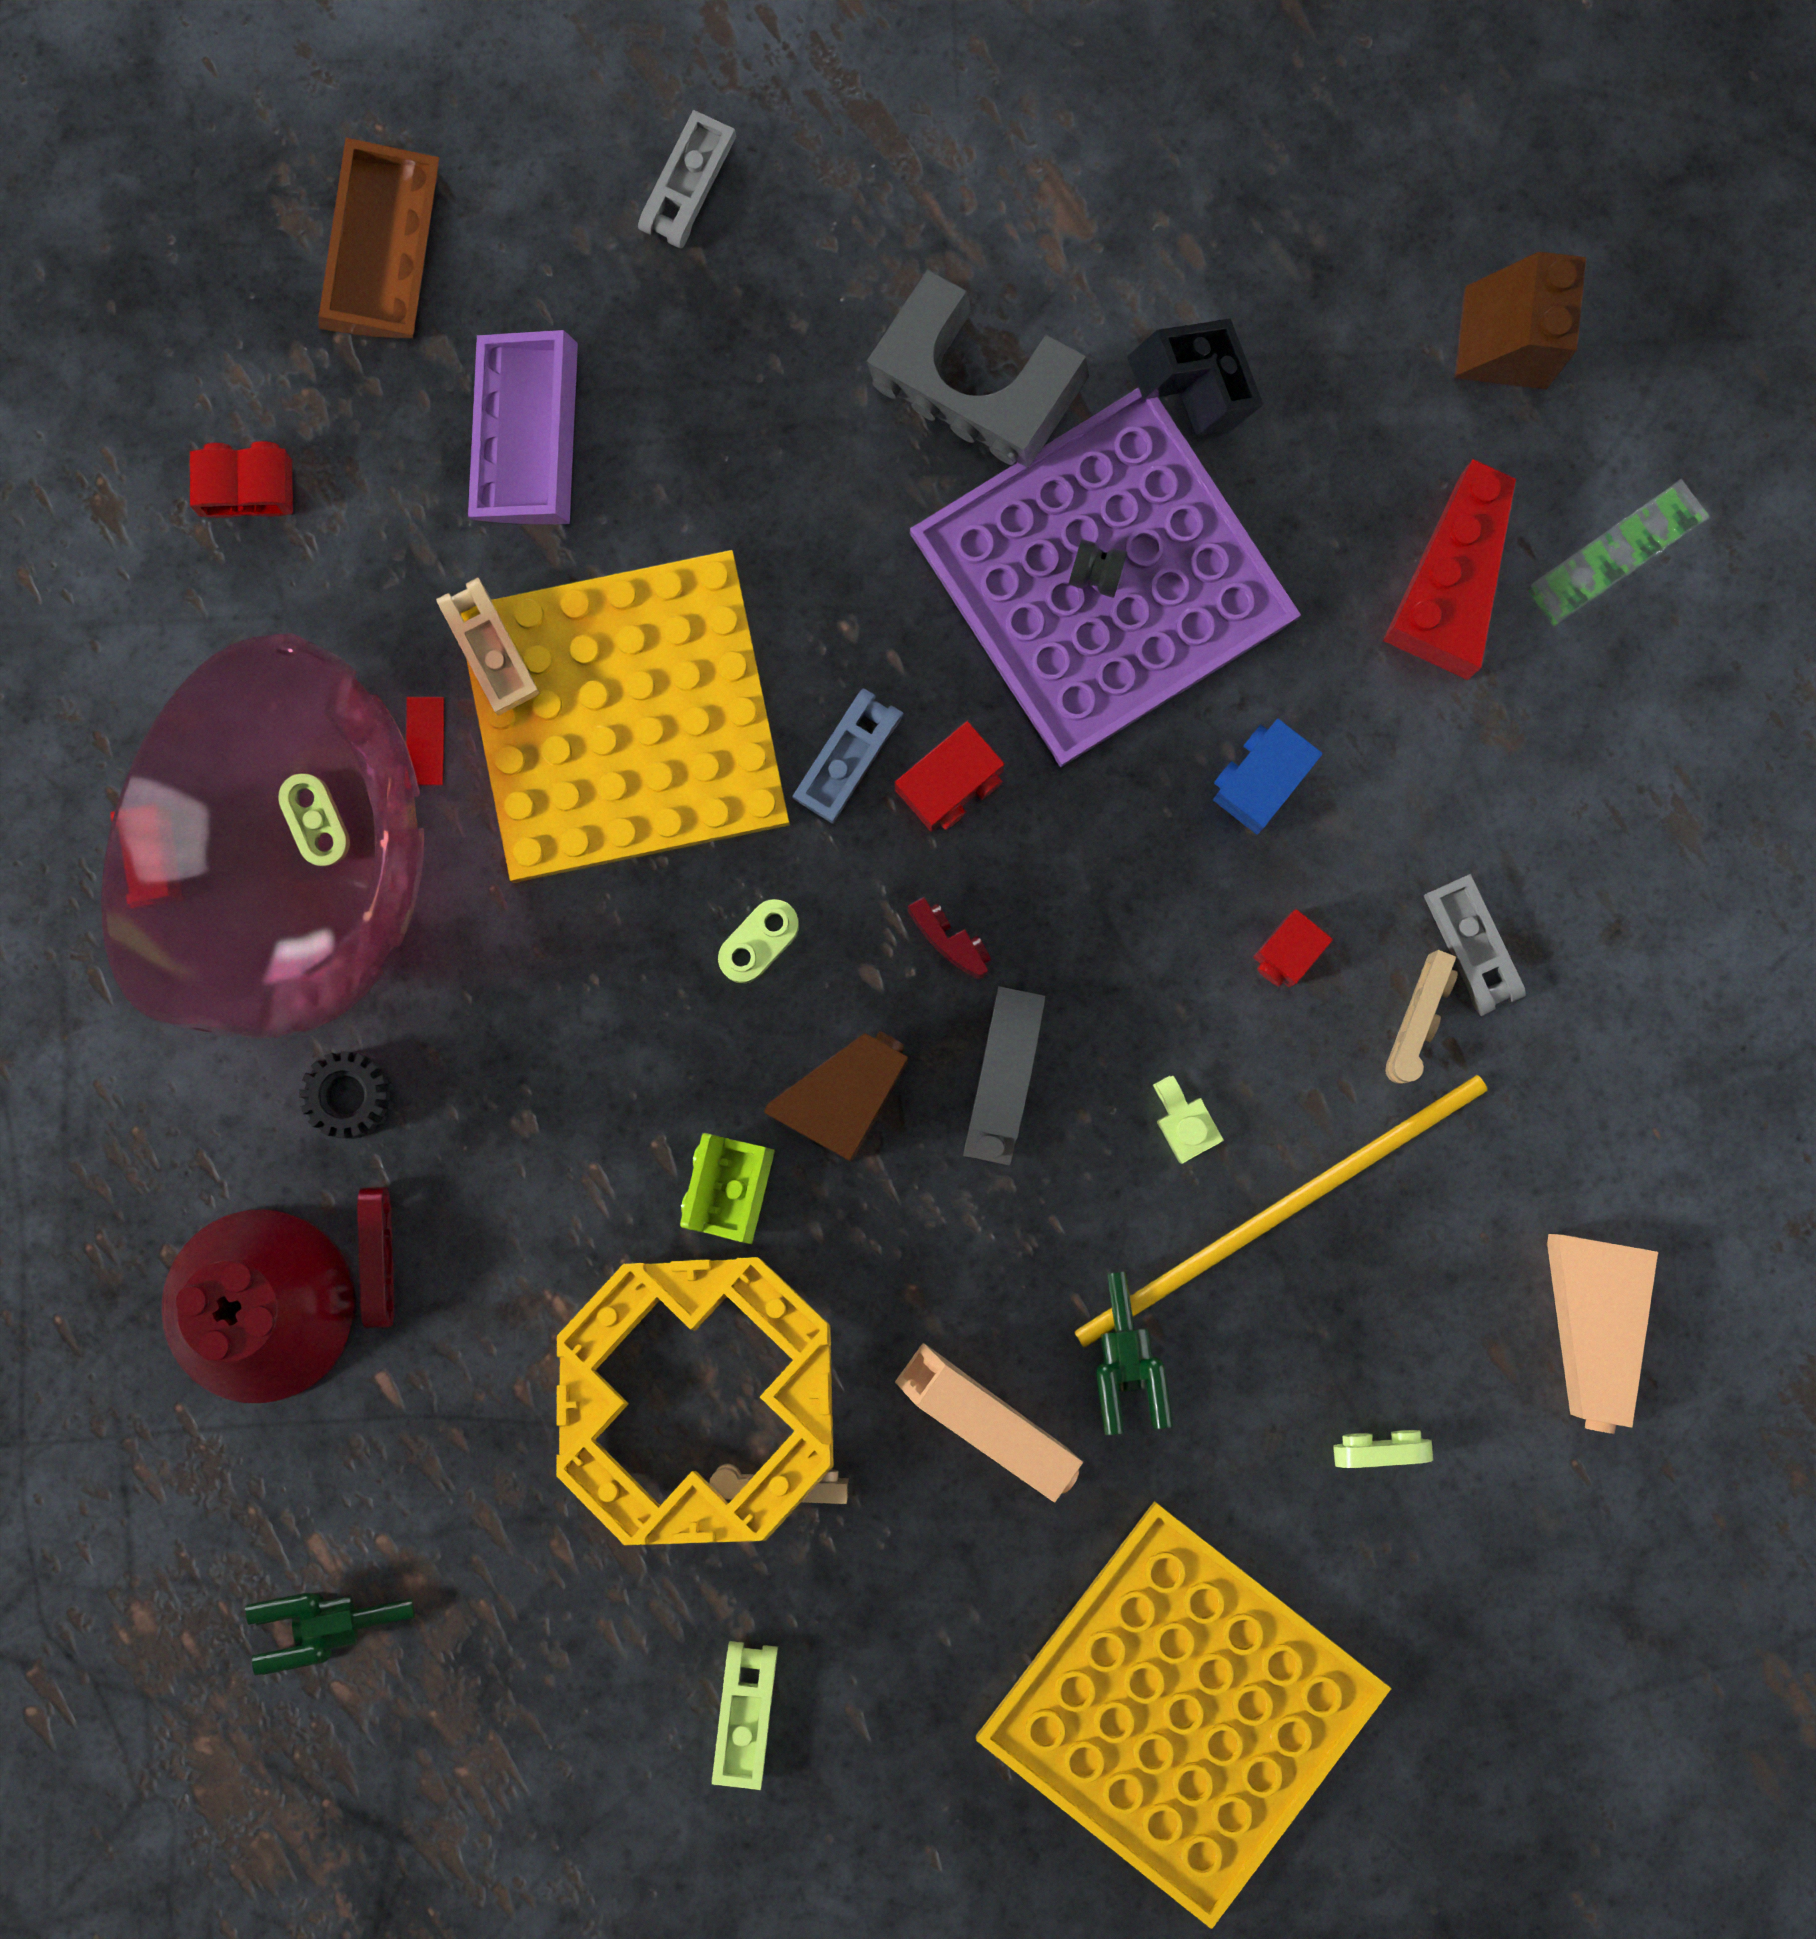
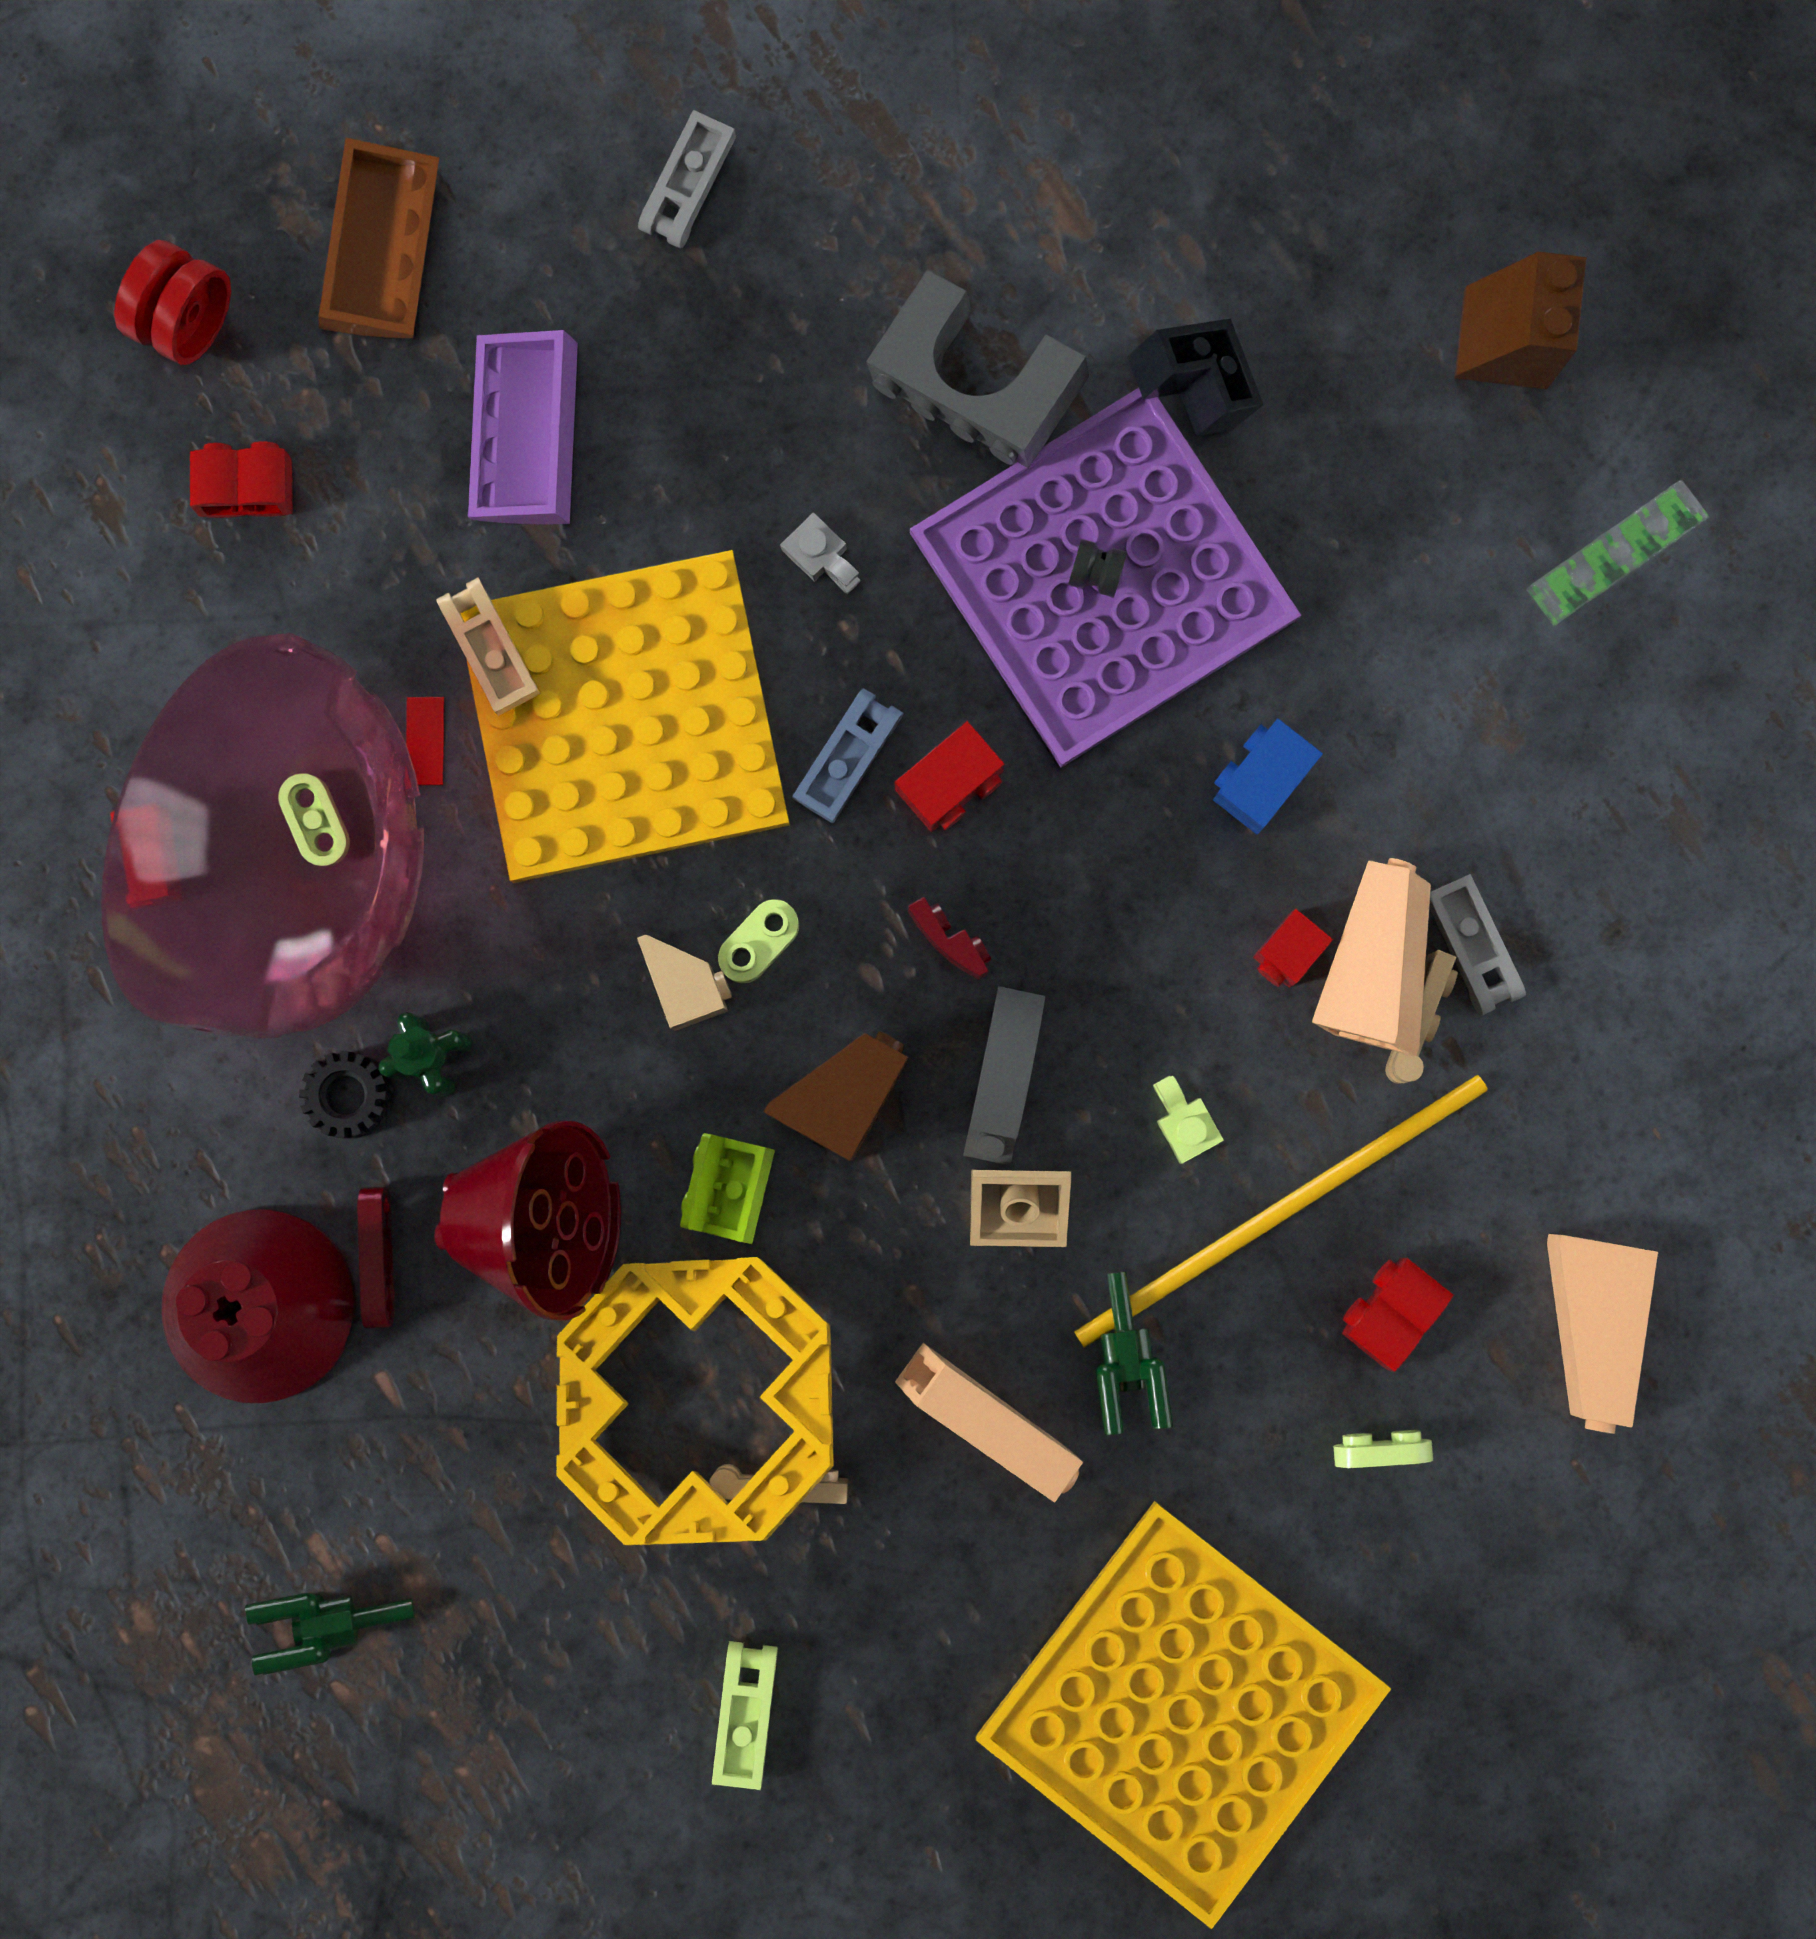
(172, 302): none -> red wheel
(422, 1053): none -> dark green plant
(537, 1219): none -> dark red cone
(684, 984): none -> tan slope
(818, 551): none -> light grey plate
(1019, 1208): none -> tan slope
(1380, 962): none -> light nougat slope
(1396, 1312): none -> red brick
(1455, 583): red wedge -> none

